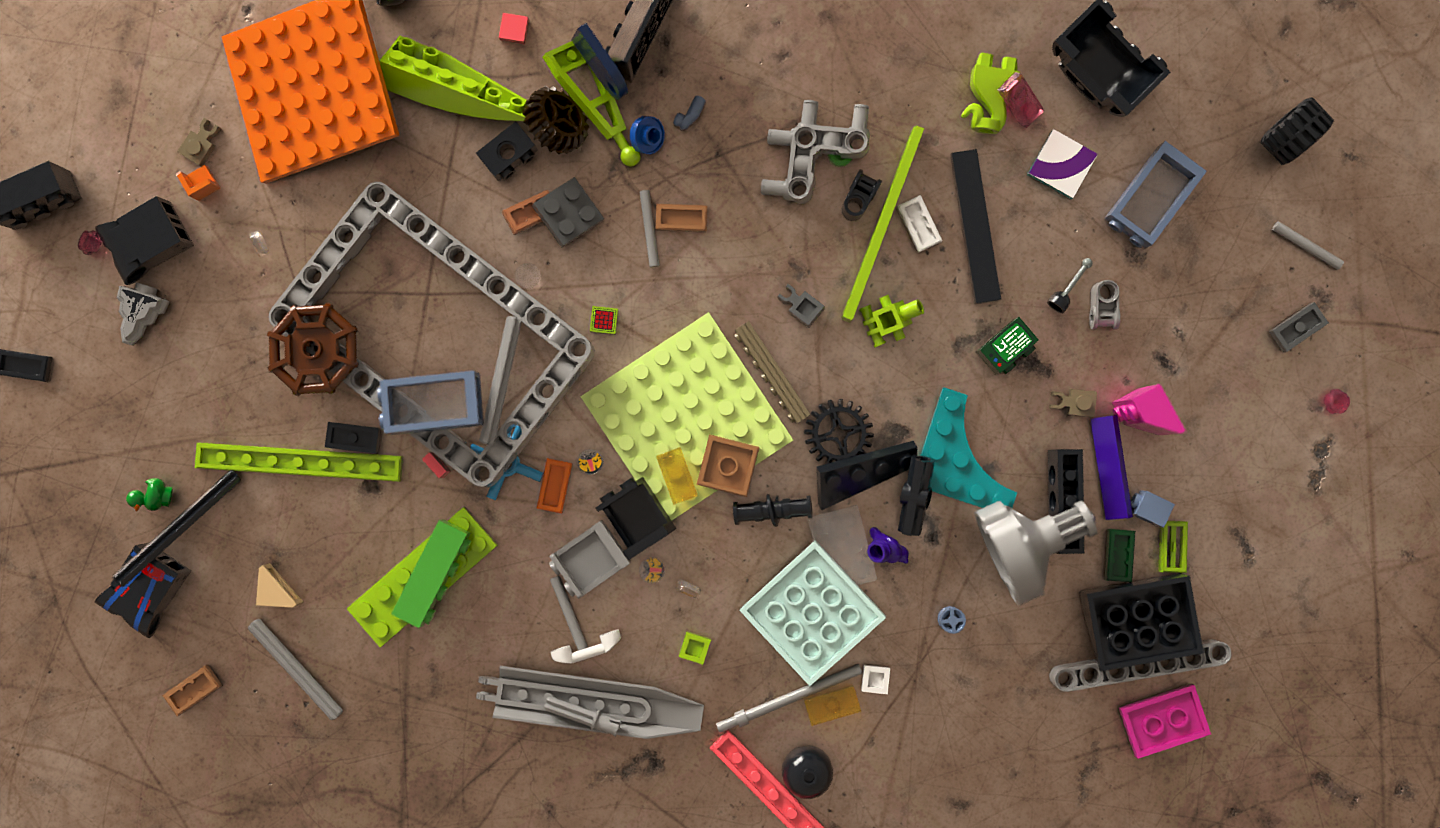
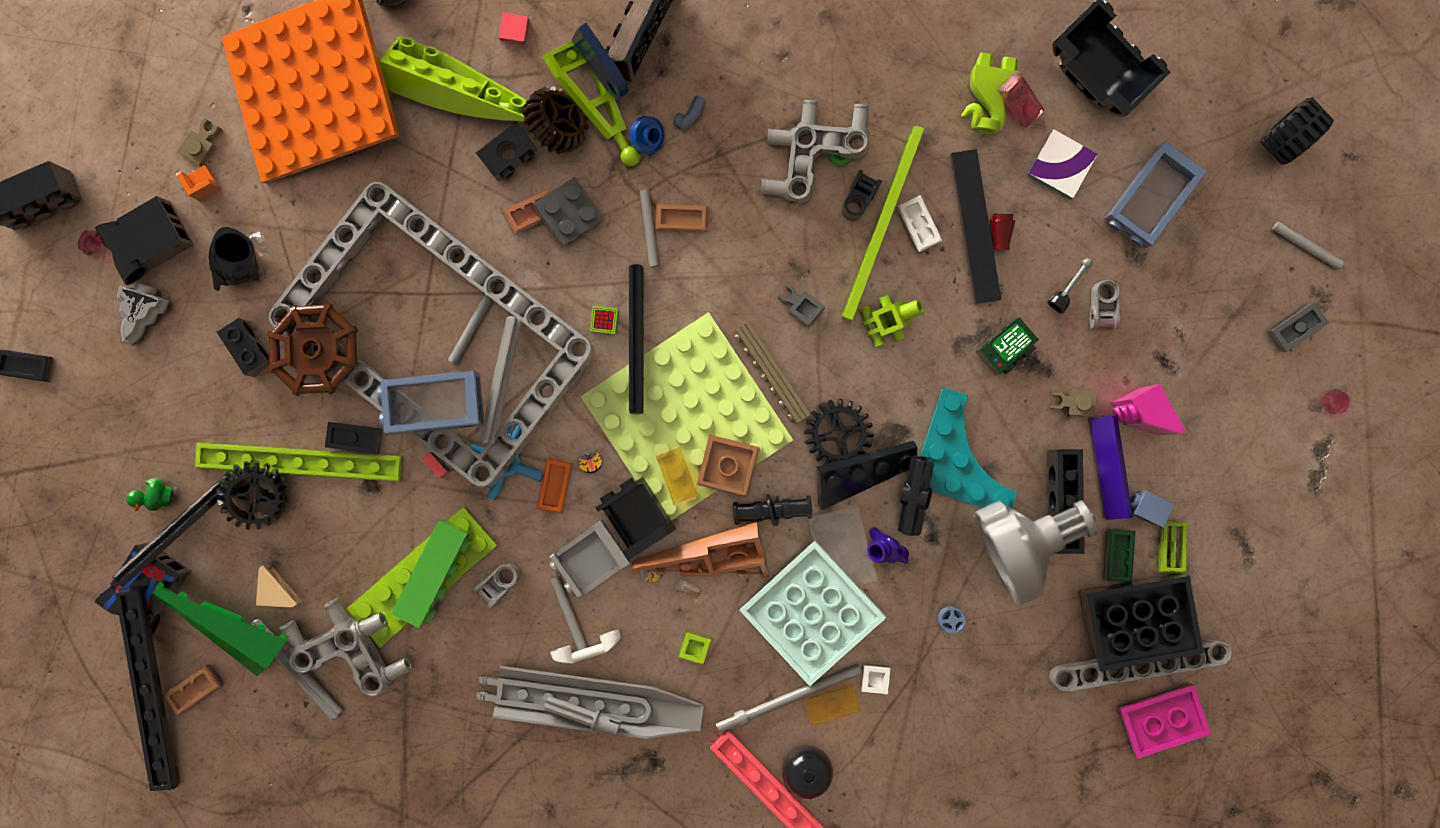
(146, 688): none -> black tile
(232, 258): none -> black helmet
(237, 637): none -> green wedge
(242, 493): none -> black gear
(245, 347): none -> black brick
(359, 653): none -> light grey pin
(470, 329): none -> light grey bar
(494, 587): none -> light grey piece
(636, 340): none -> black axle
(727, 552): none -> nougat wedge
(1002, 230): none -> dark red cone

